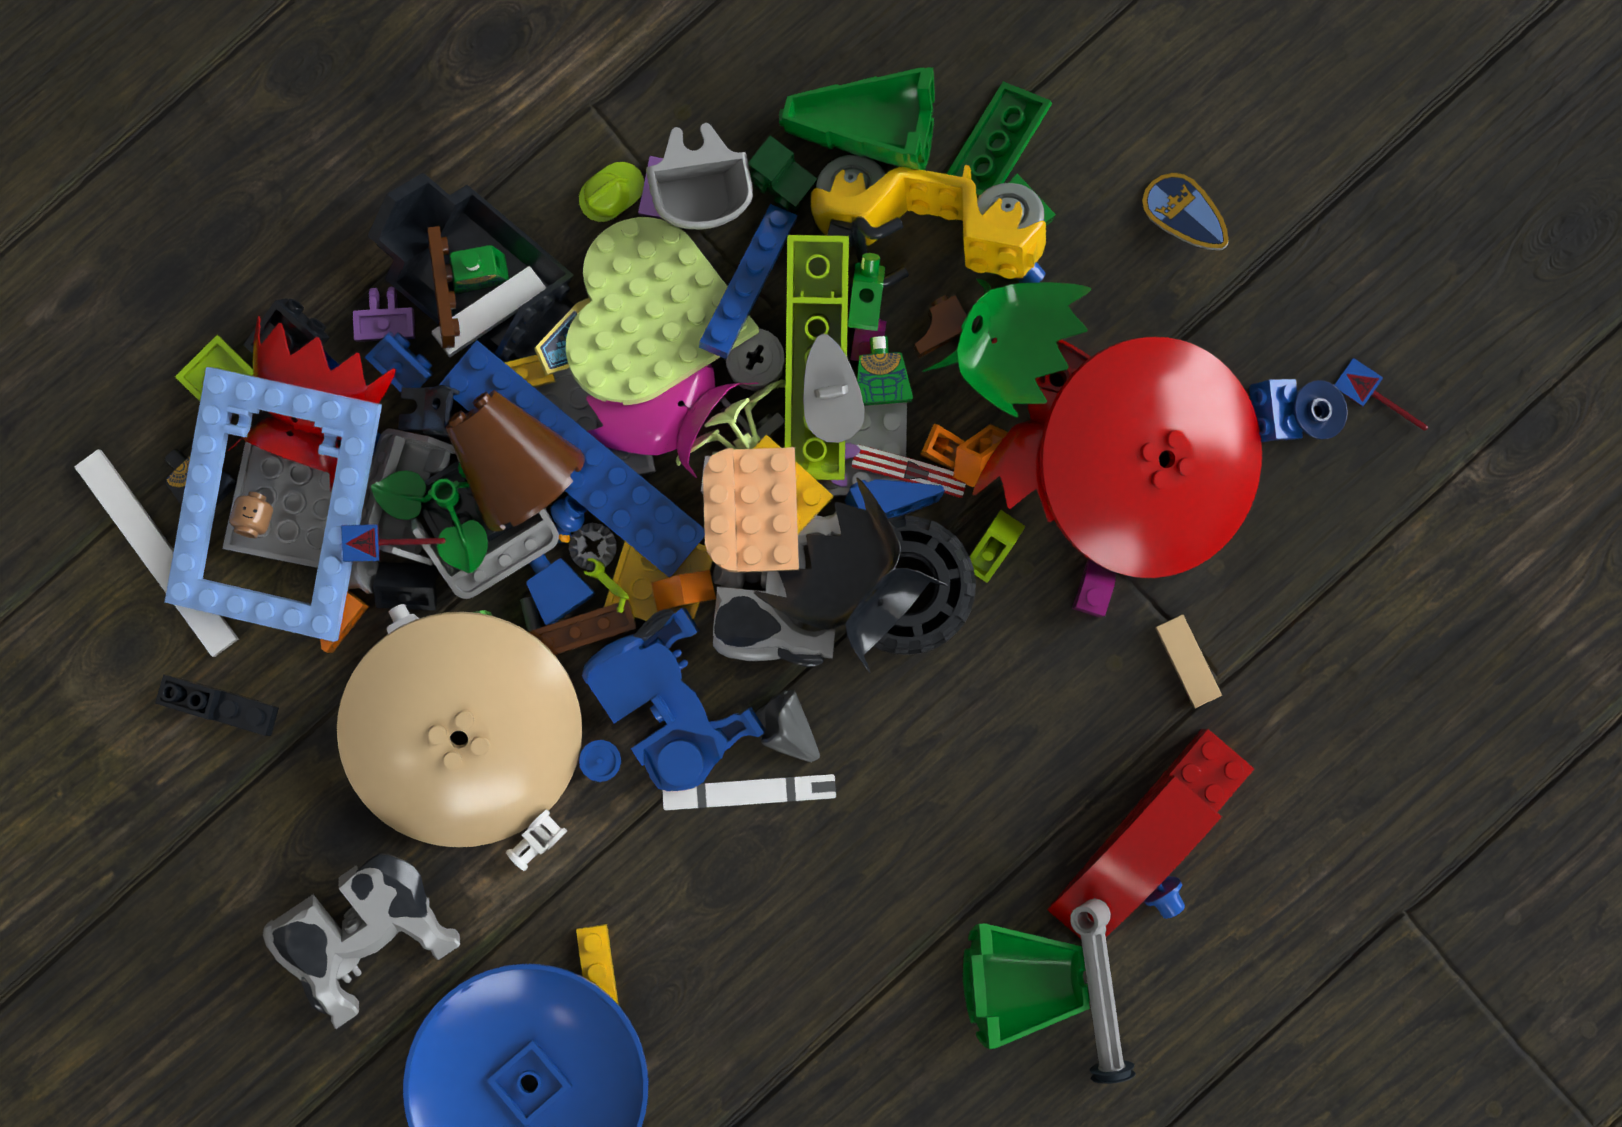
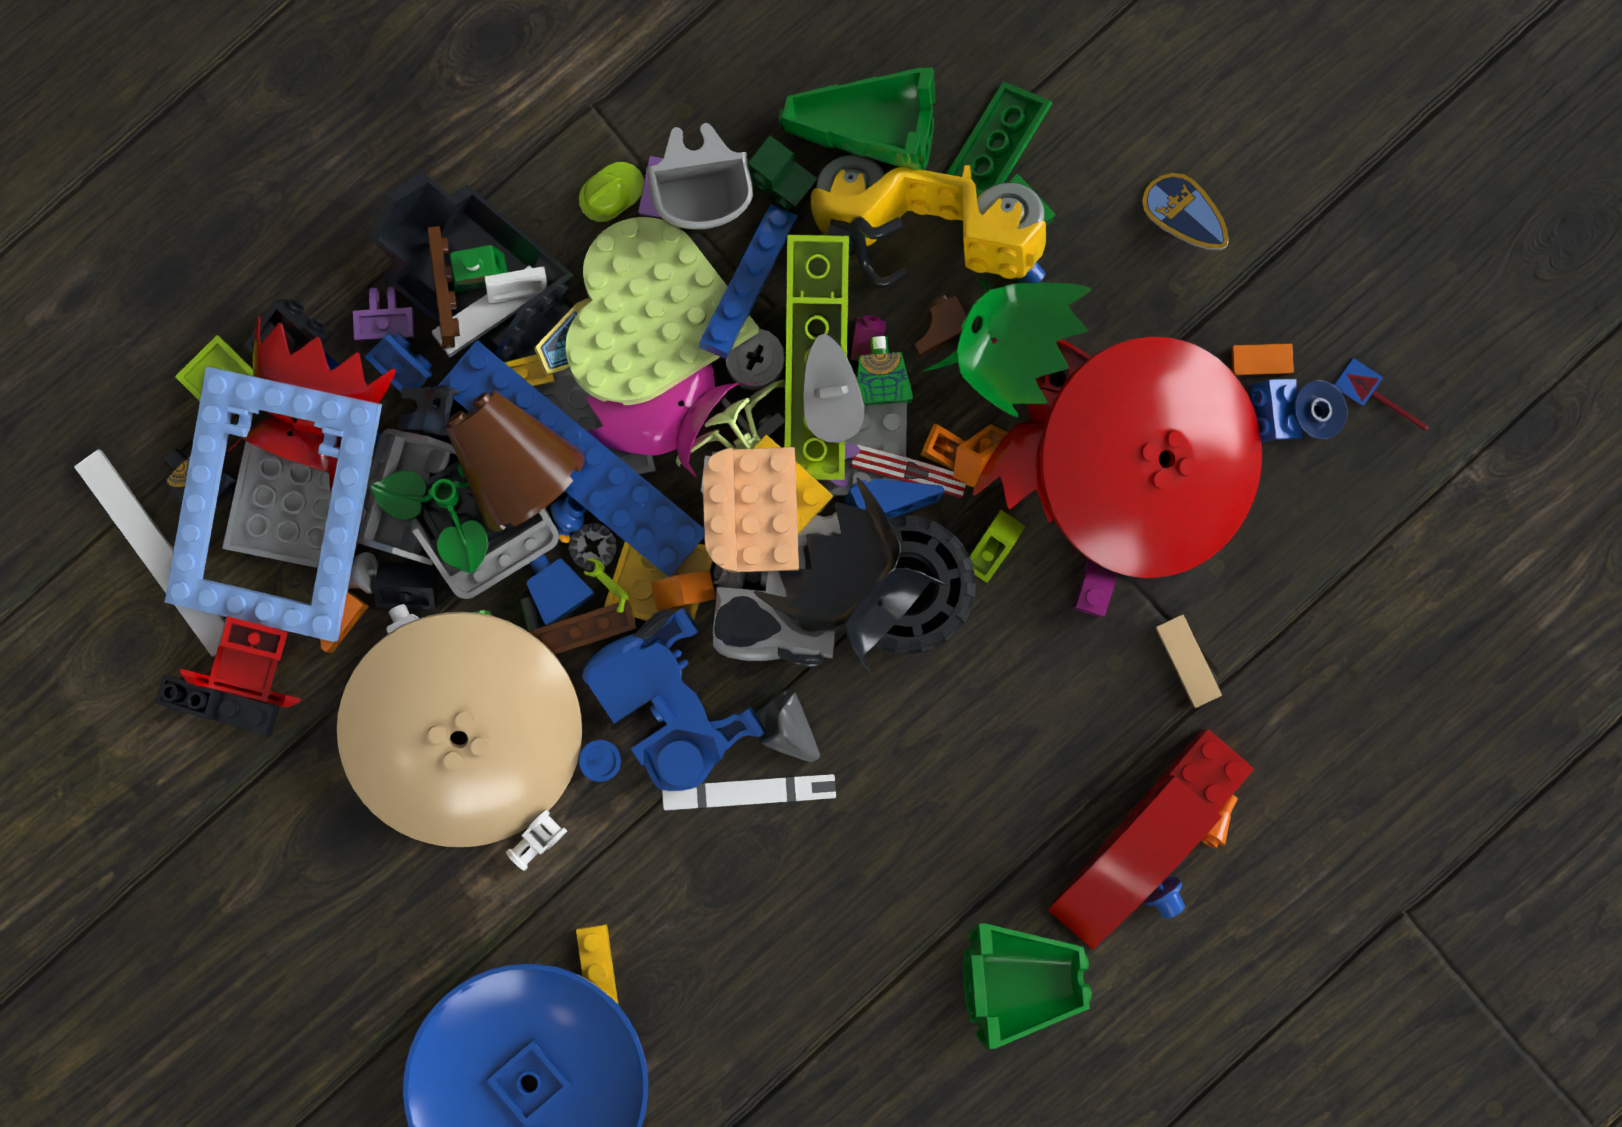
(246, 662): none -> red piece
(251, 515): medium nougat head -> none
(363, 542): piece -> none
(385, 900): light grey animal -> none
(515, 284): none -> white tile
(866, 293): green torso -> none
(1111, 1064): light grey piece -> none
(1218, 833): none -> orange cone
(1262, 359): none -> orange tile

